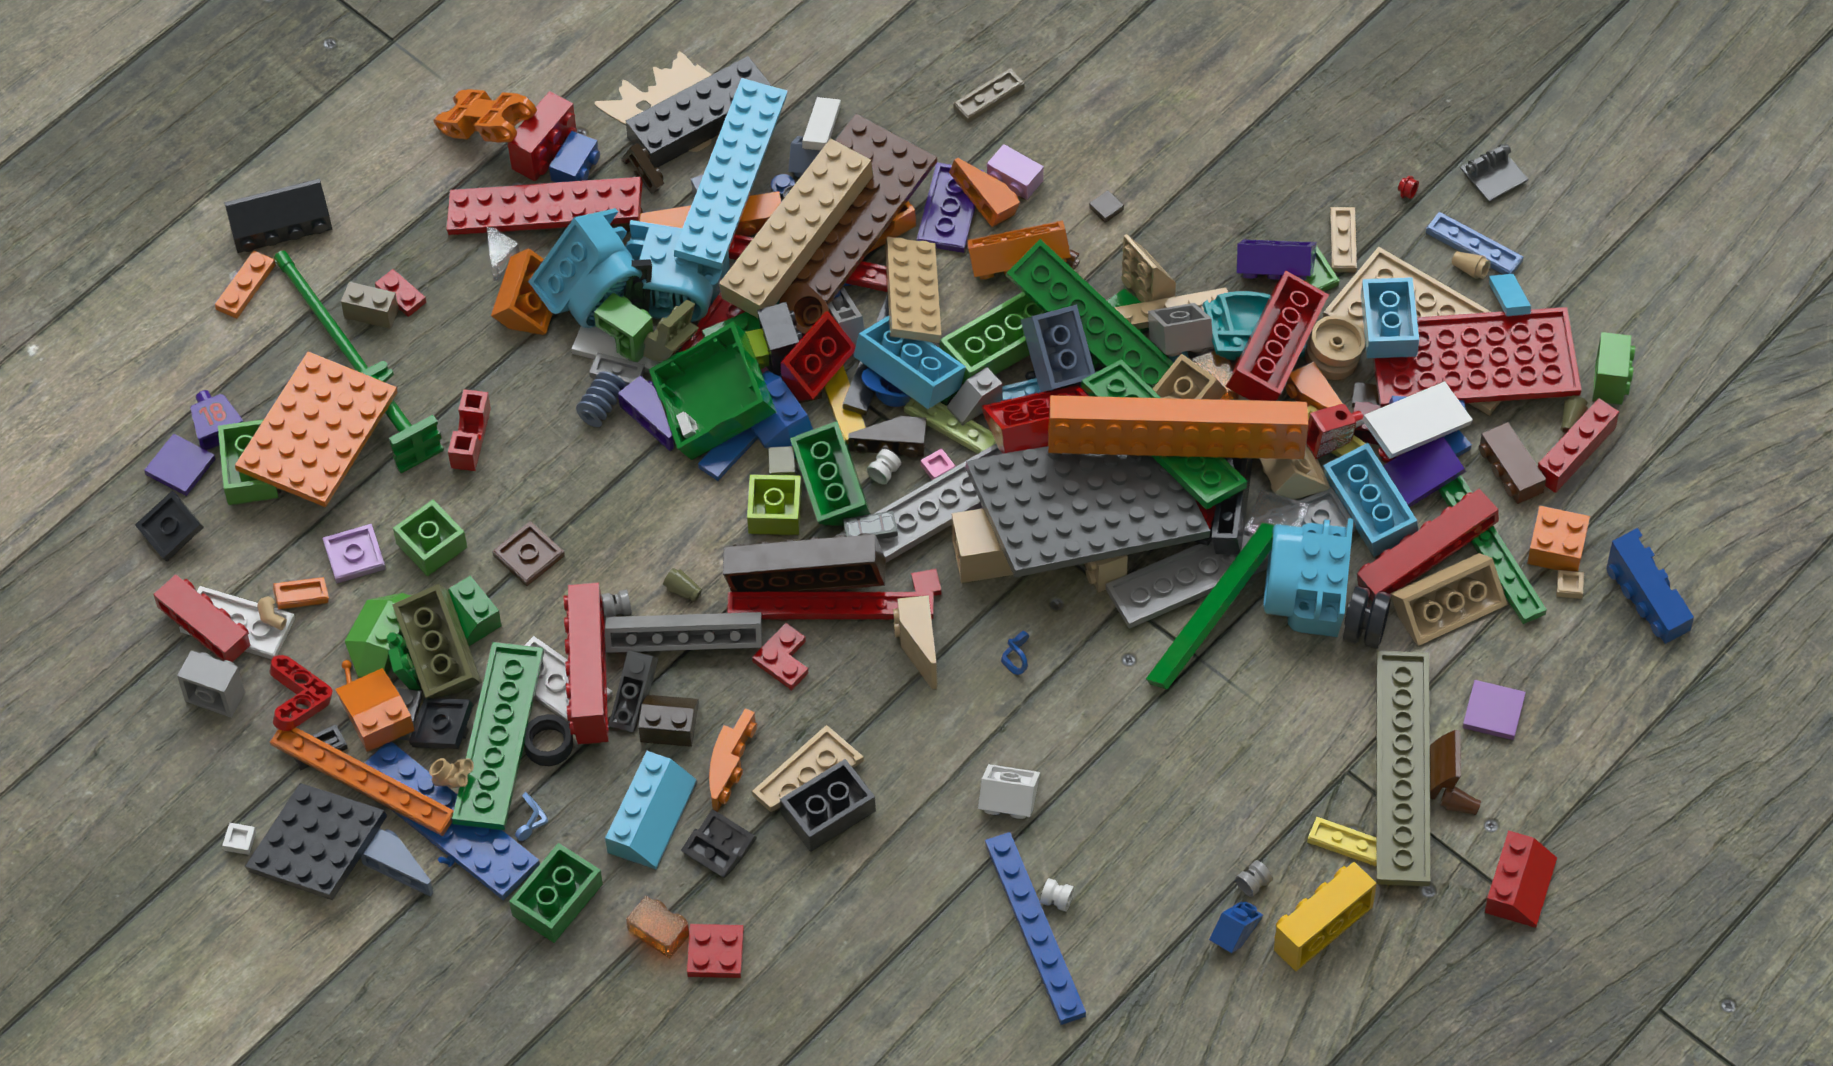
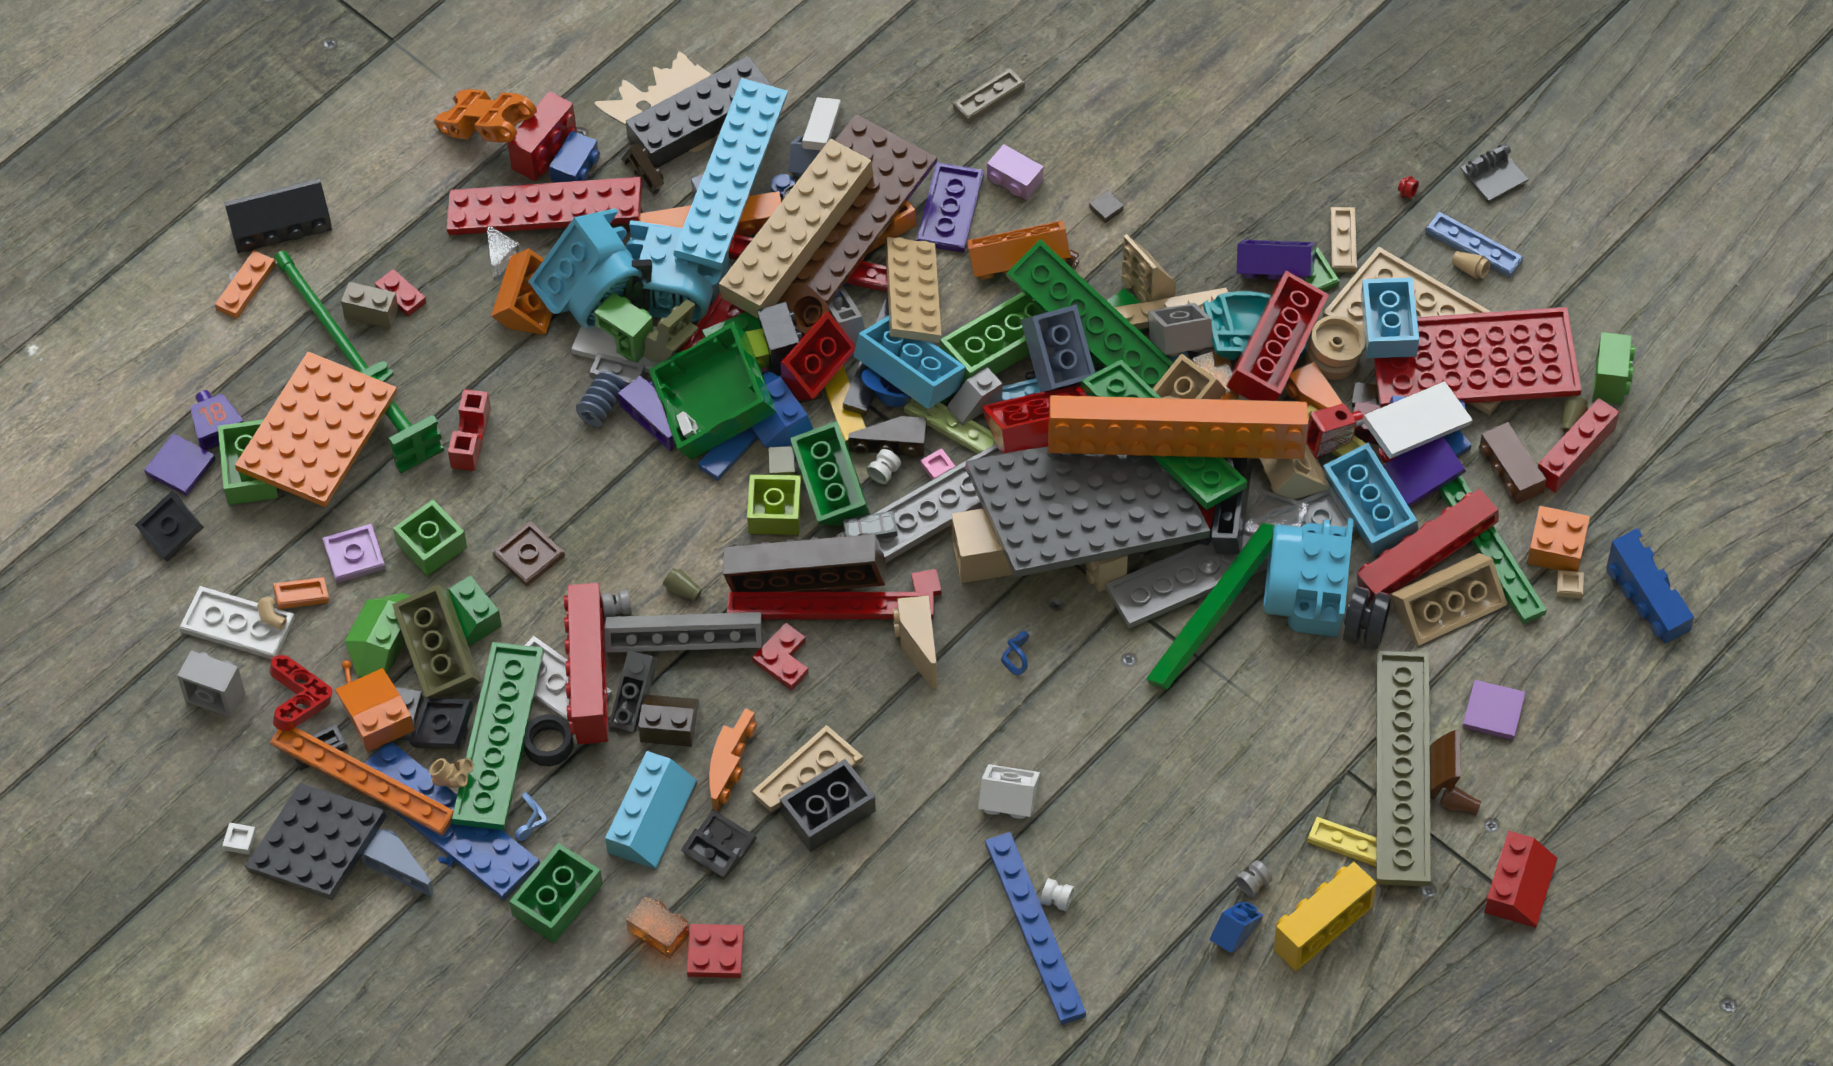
(202, 619): brick -> none
(402, 661): green plate -> none
(987, 193): orange slope -> none
(1510, 294): medium azure tile -> none

